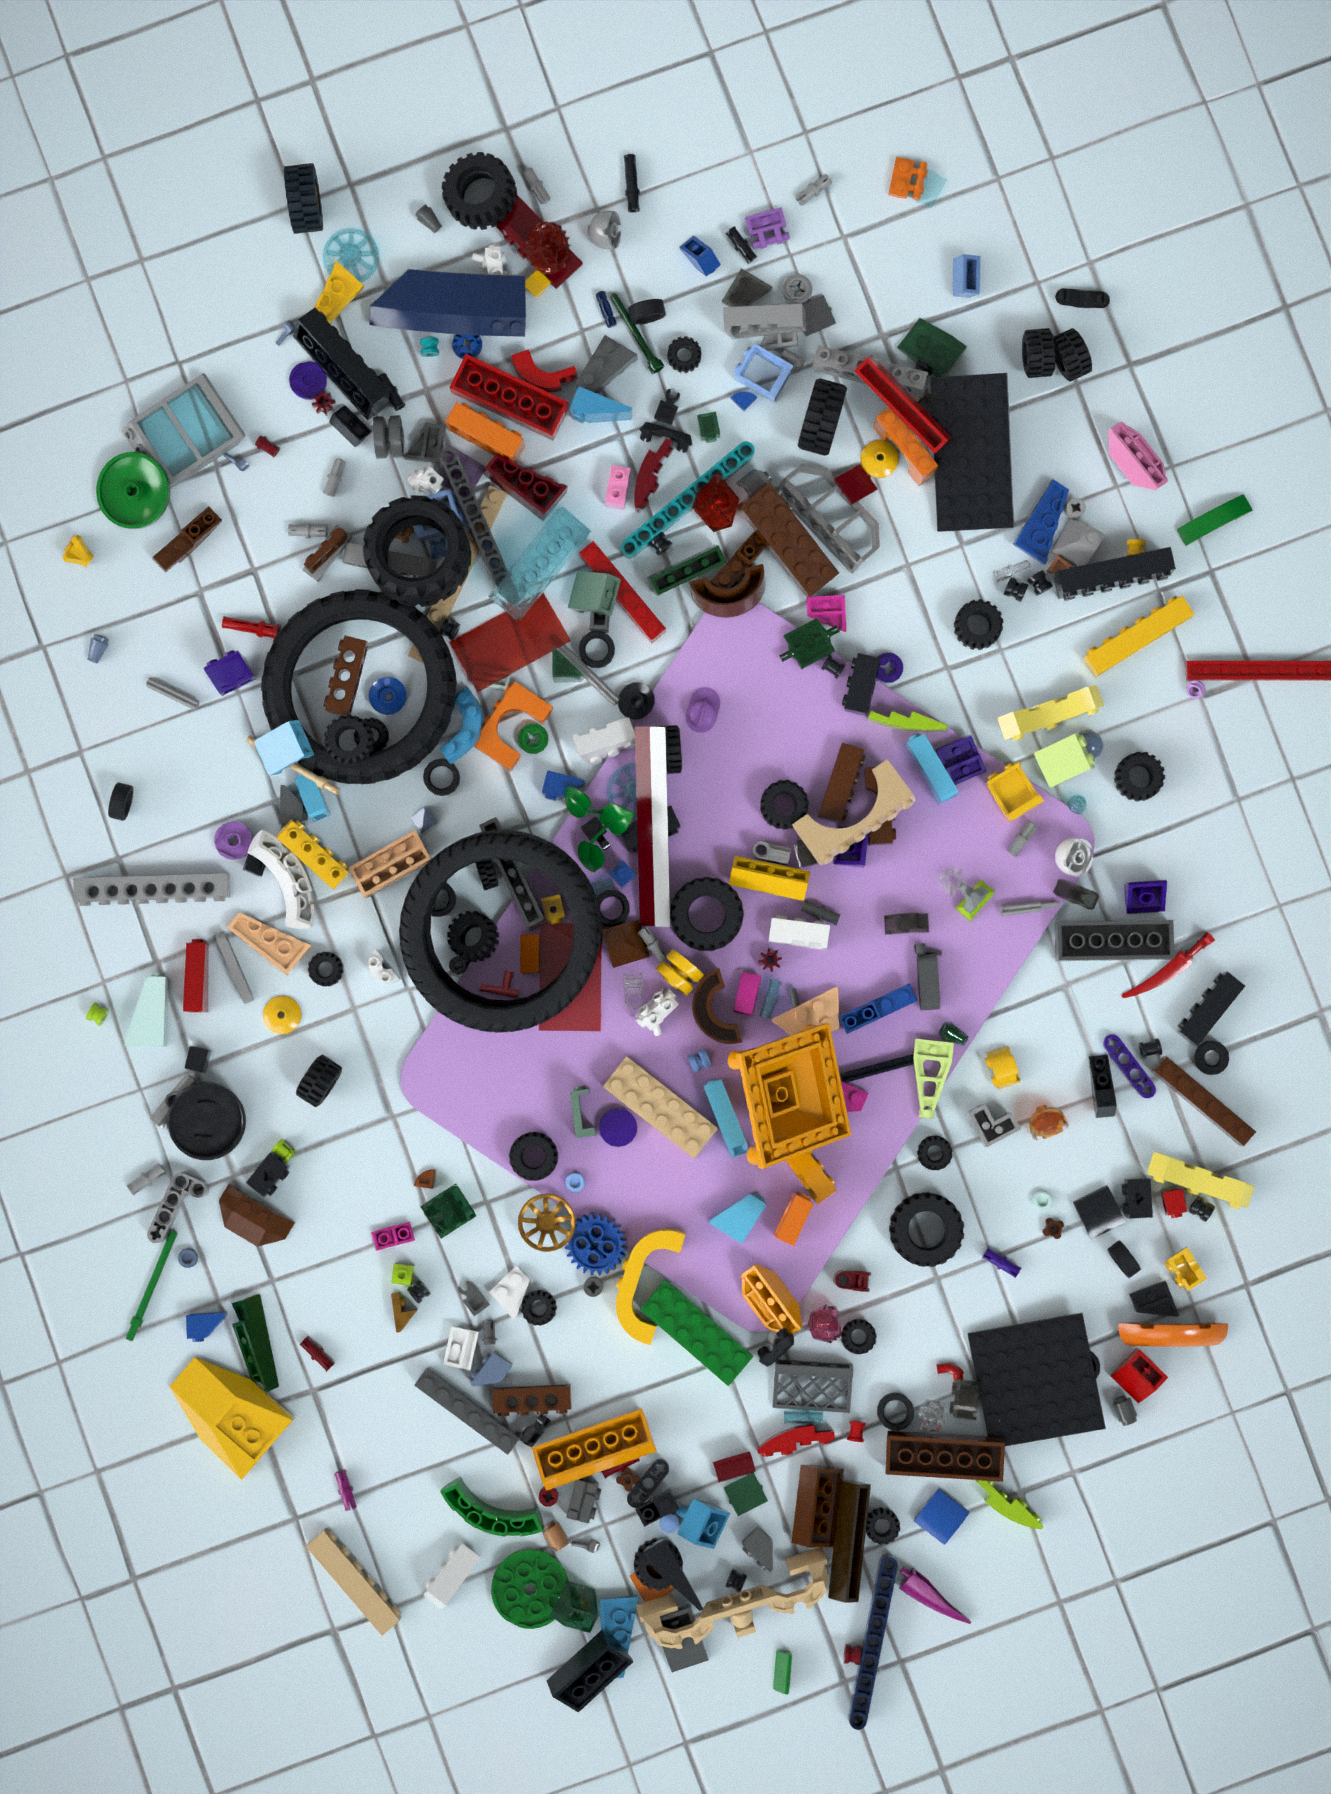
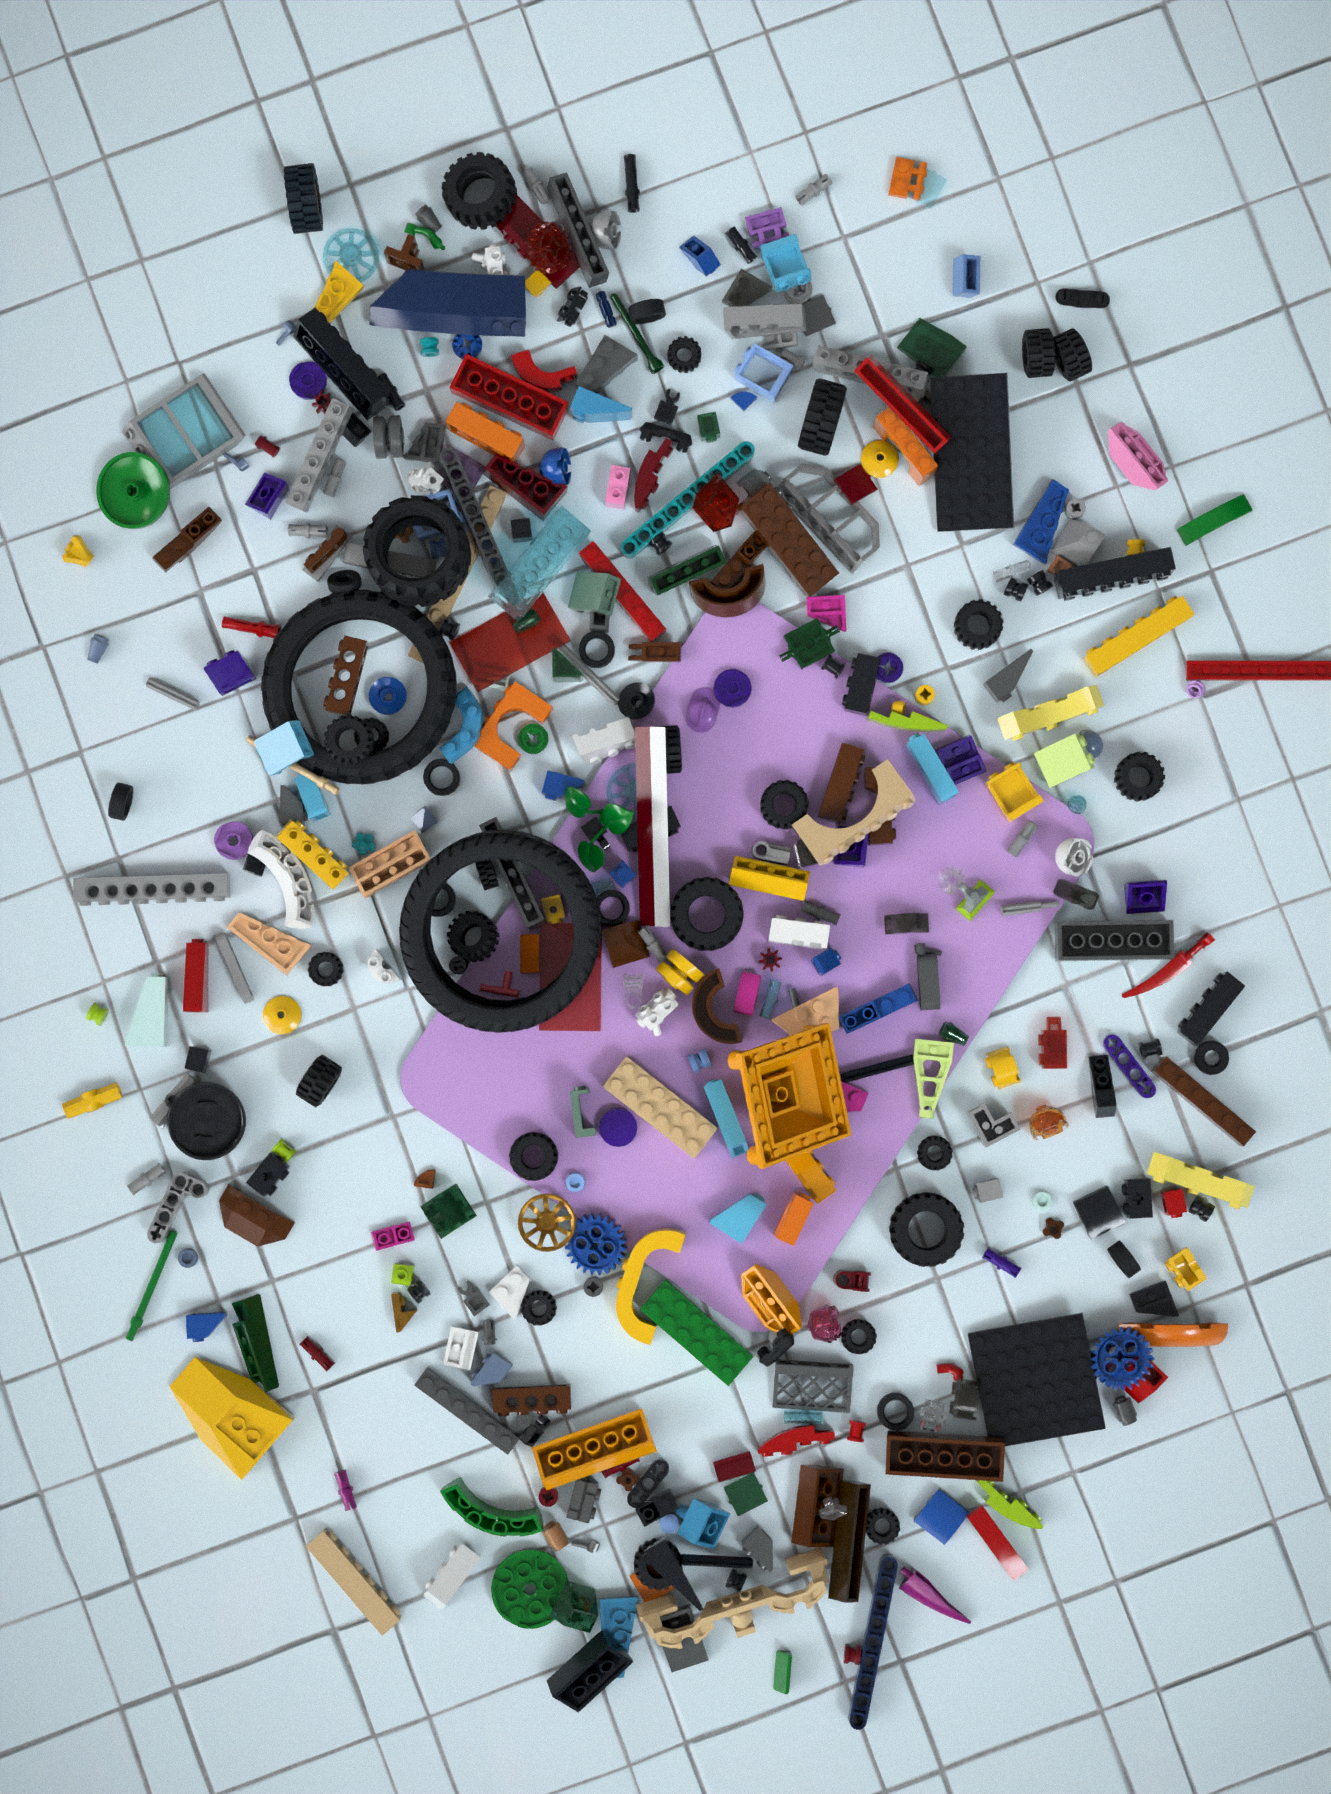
(92, 1100): none -> yellow piece
(267, 495): none -> dark purple slope
(319, 455): none -> light grey brick
(350, 579): none -> black tyre
(363, 843): none -> teal plant
(406, 257): none -> reddish brown bracket
(435, 241): none -> green piece
(521, 530): none -> black brick
(529, 620): none -> clear green cone
(555, 465): none -> blue cylinder
(568, 312): none -> black hinge
(578, 230): none -> dark grey brick
(657, 652): none -> reddish brown hinge
(716, 1561): none -> black axle
(732, 688): none -> dark purple tile
(785, 263): none -> medium azure panel
(826, 961): none -> blue slope
(832, 1509): none -> clear tile
(898, 707): none -> yellow hinge
(924, 698): none -> yellow wheel
(988, 1190): none -> light grey brick
(997, 1542): none -> red slope
(1005, 681): none -> dark grey slope
(1053, 1045): none -> clear red brick
(1122, 1341): none -> blue gear

